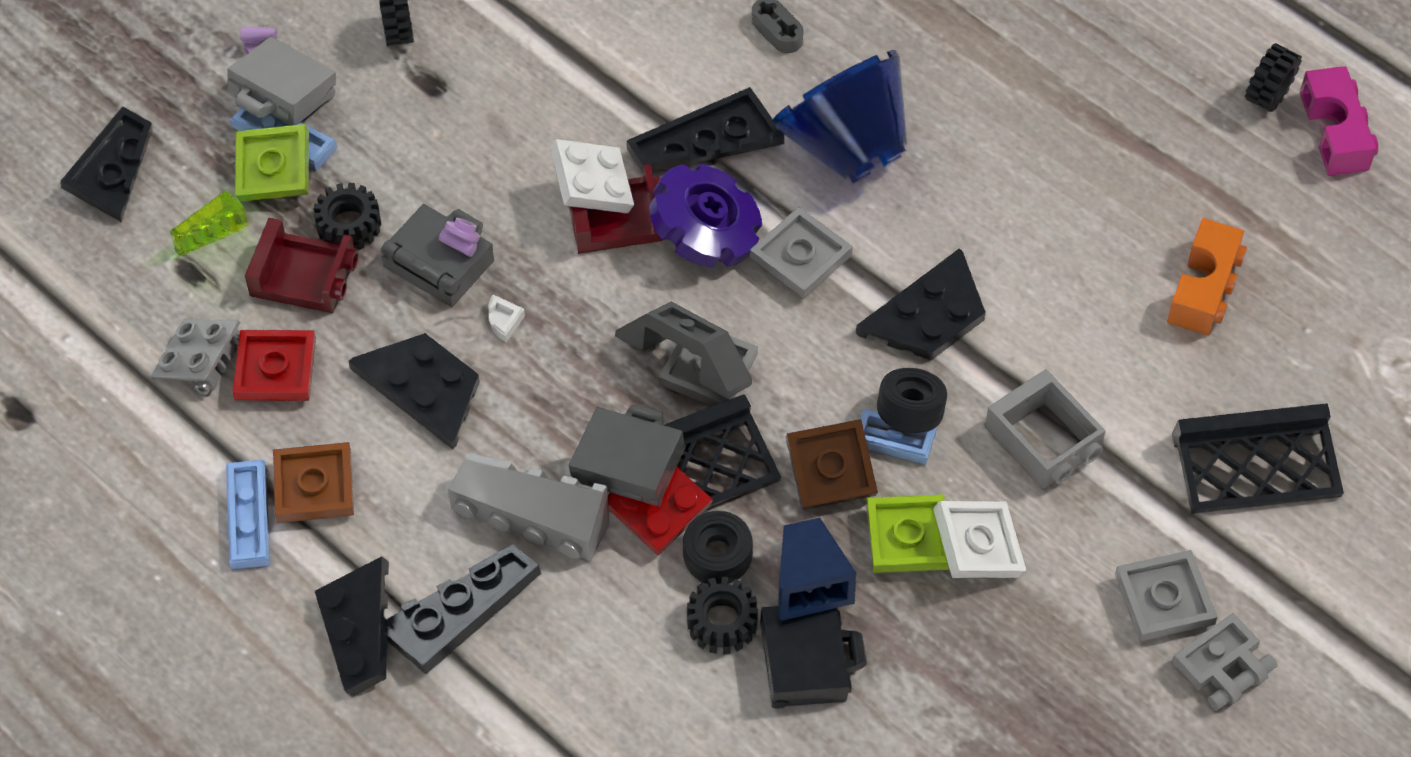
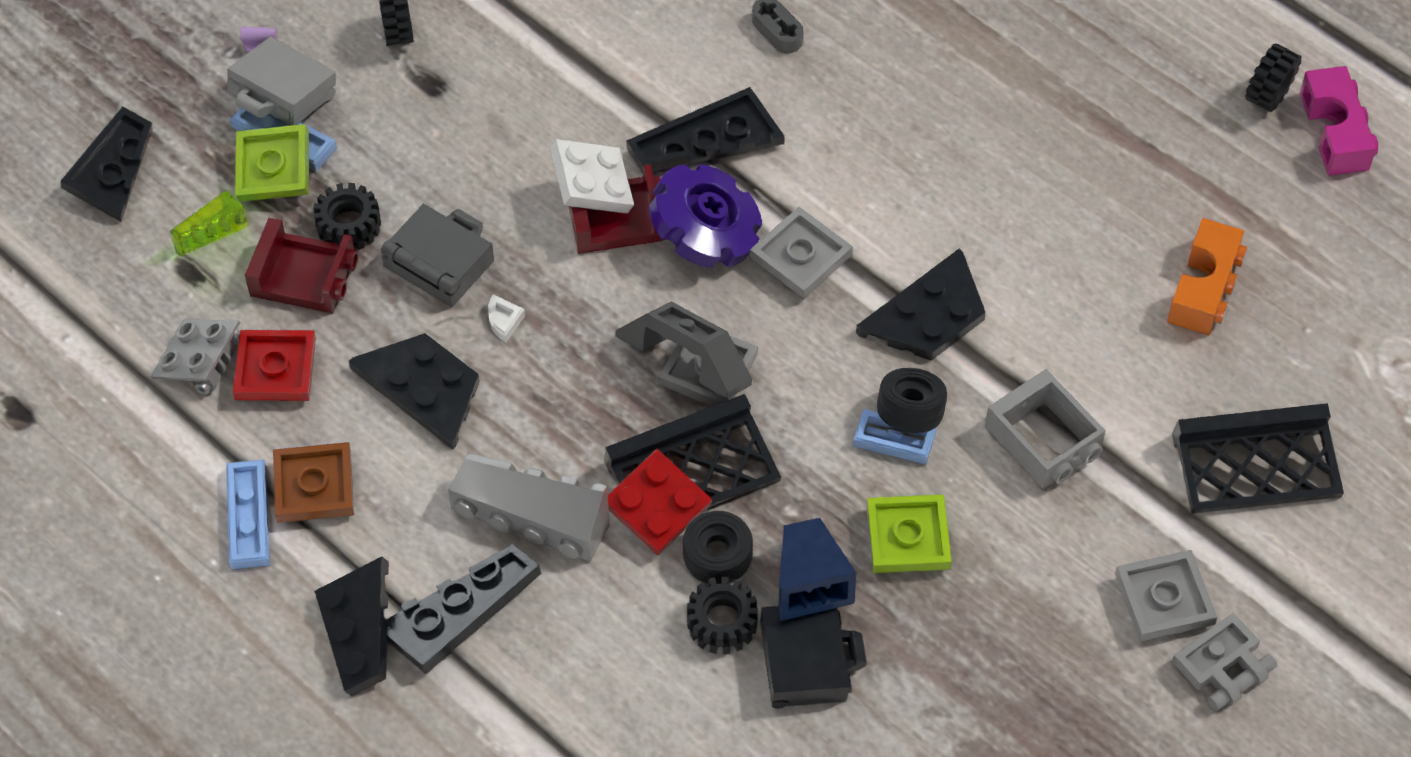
(460, 236): lavender plate -> none
(628, 453): dark grey piece -> none
(831, 464): reddish brown hinge -> none
(852, 118): clear blue cone -> none
(979, 539): white plate -> none

